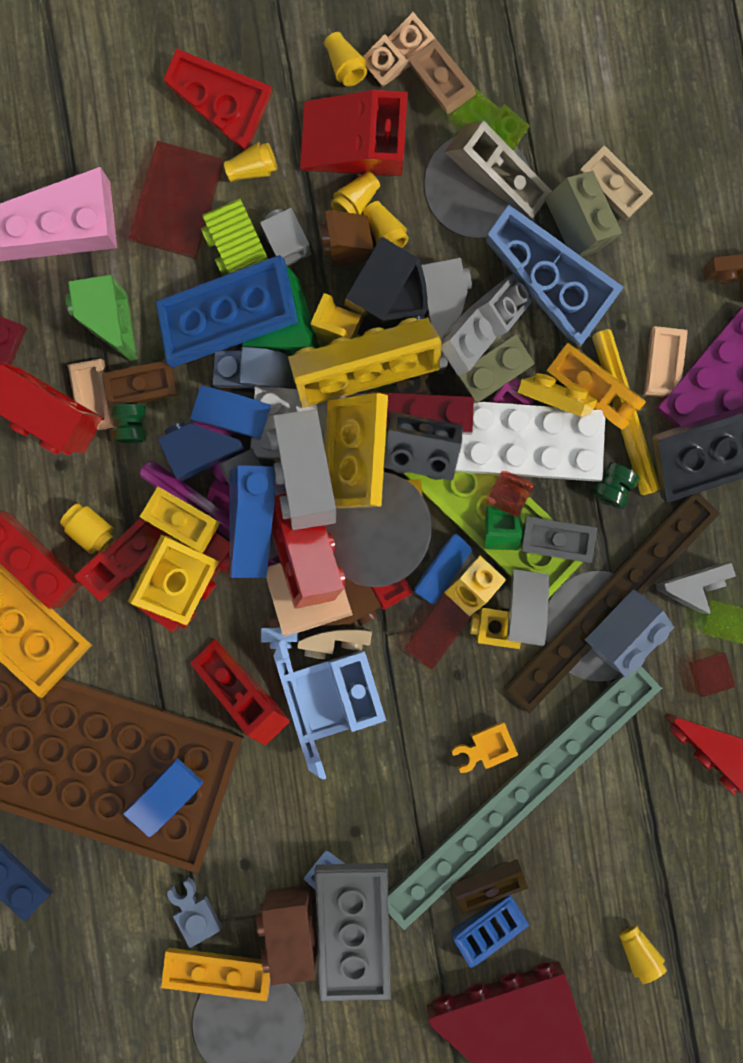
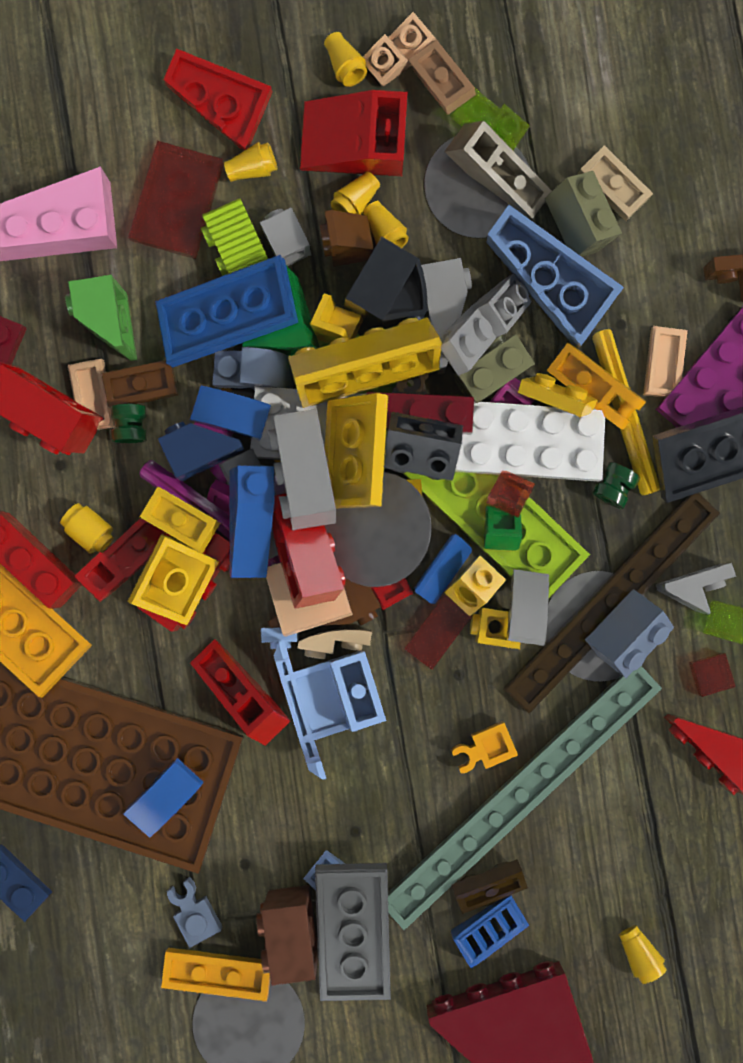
(558, 539): dark grey plate -> none

